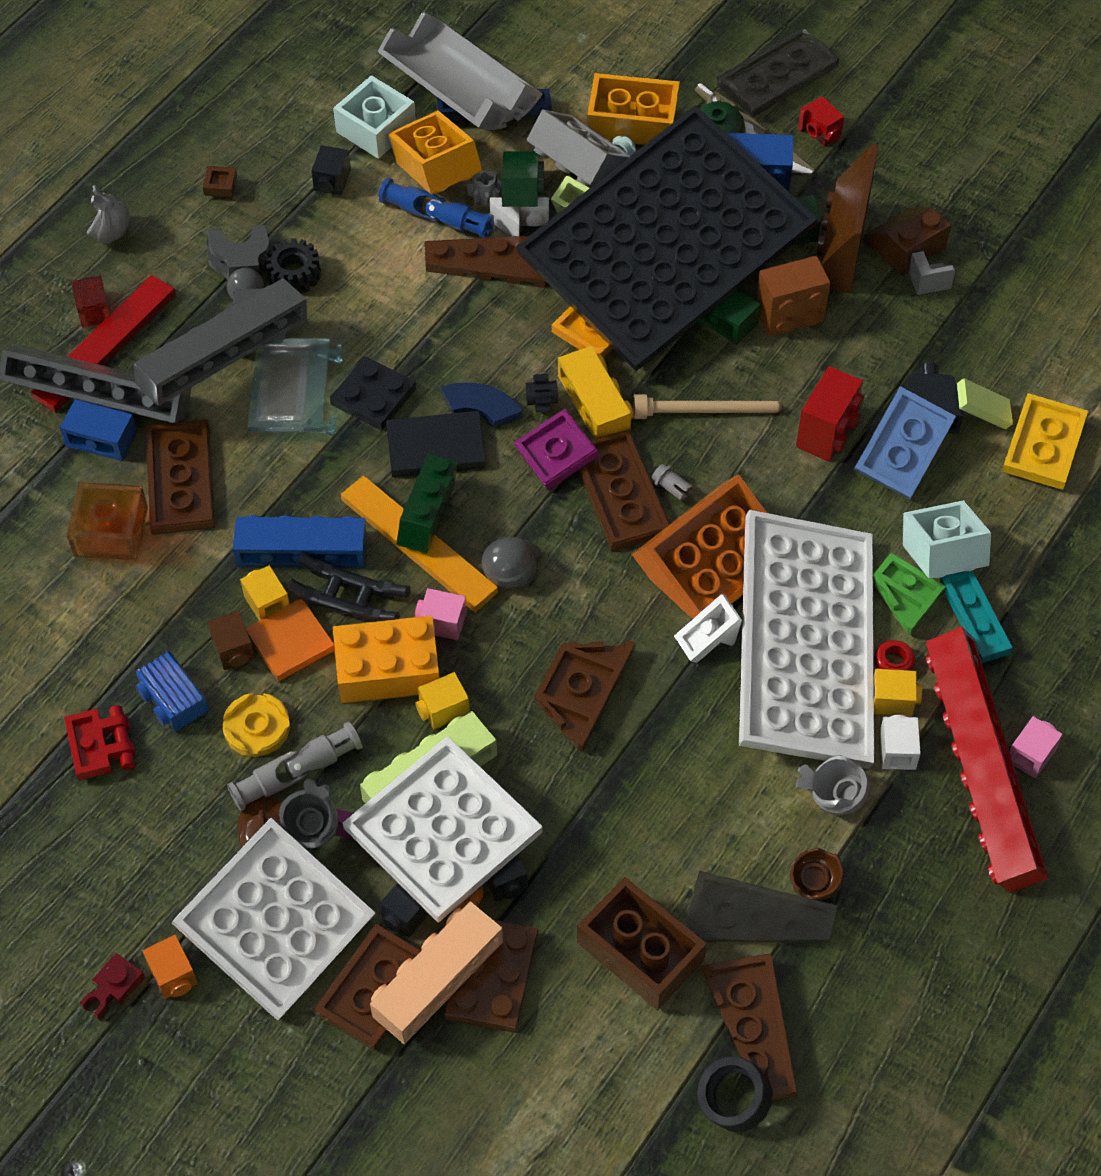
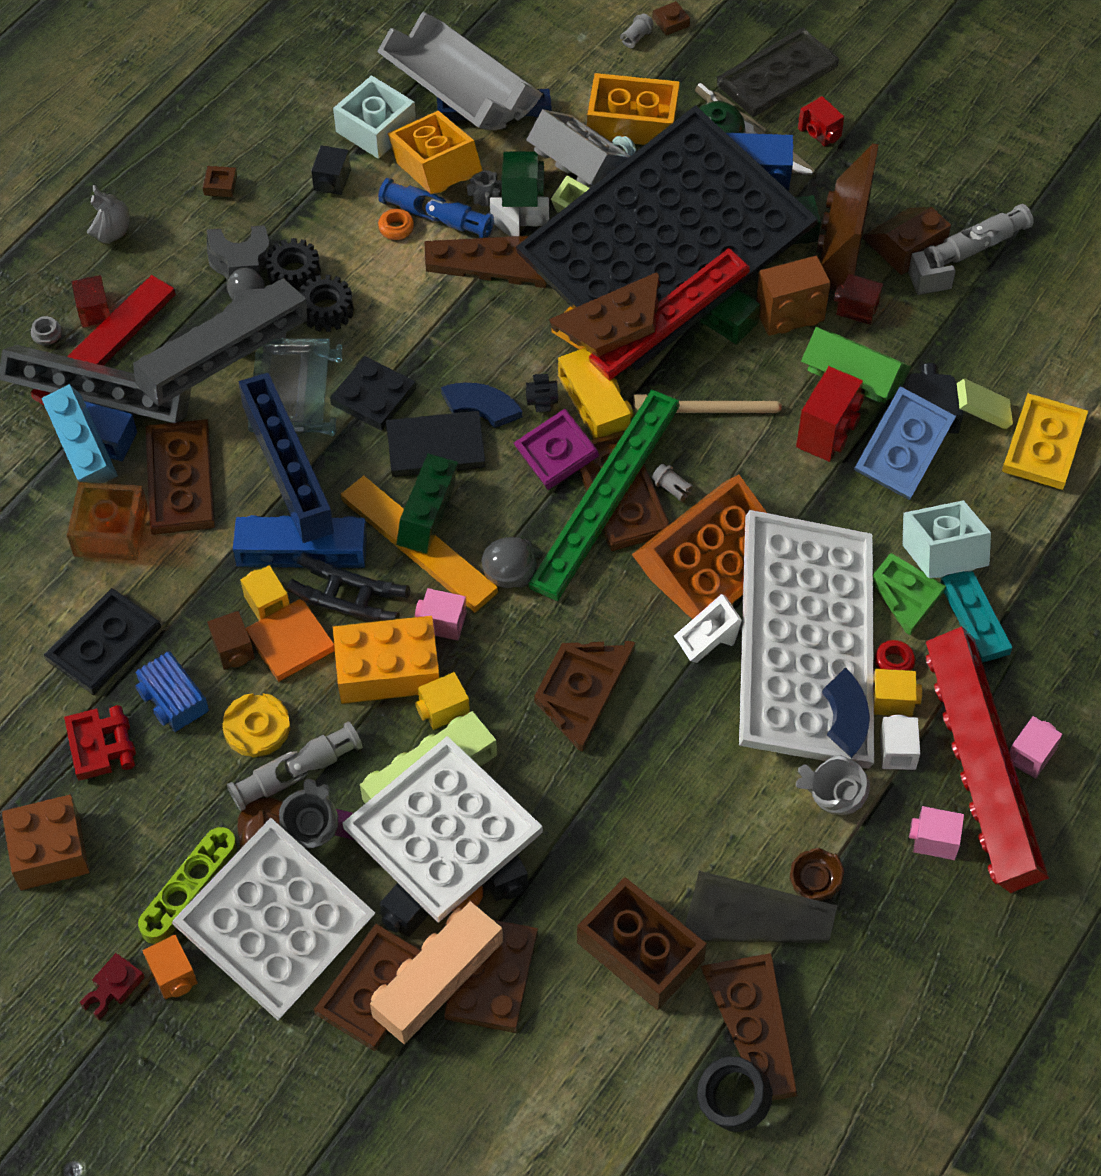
(45, 331): none -> light grey plate
(45, 842): none -> dark orange brick
(79, 436): none -> medium azure brick
(102, 641): none -> black tile
(184, 882): none -> lime beam
(286, 458): none -> dark blue brick
(331, 315): none -> black tyre
(392, 216): none -> orange piece
(604, 495): none -> green tile
(613, 318): none -> reddish brown wing
(641, 26): none -> light grey pin
(671, 18): none -> reddish brown plate
(677, 309): none -> red tile
(849, 712): none -> dark blue tile
(858, 298): none -> clear red brick
(878, 371): none -> bright green brick
(937, 832): none -> bright pink brick
(979, 237): none -> light grey piece

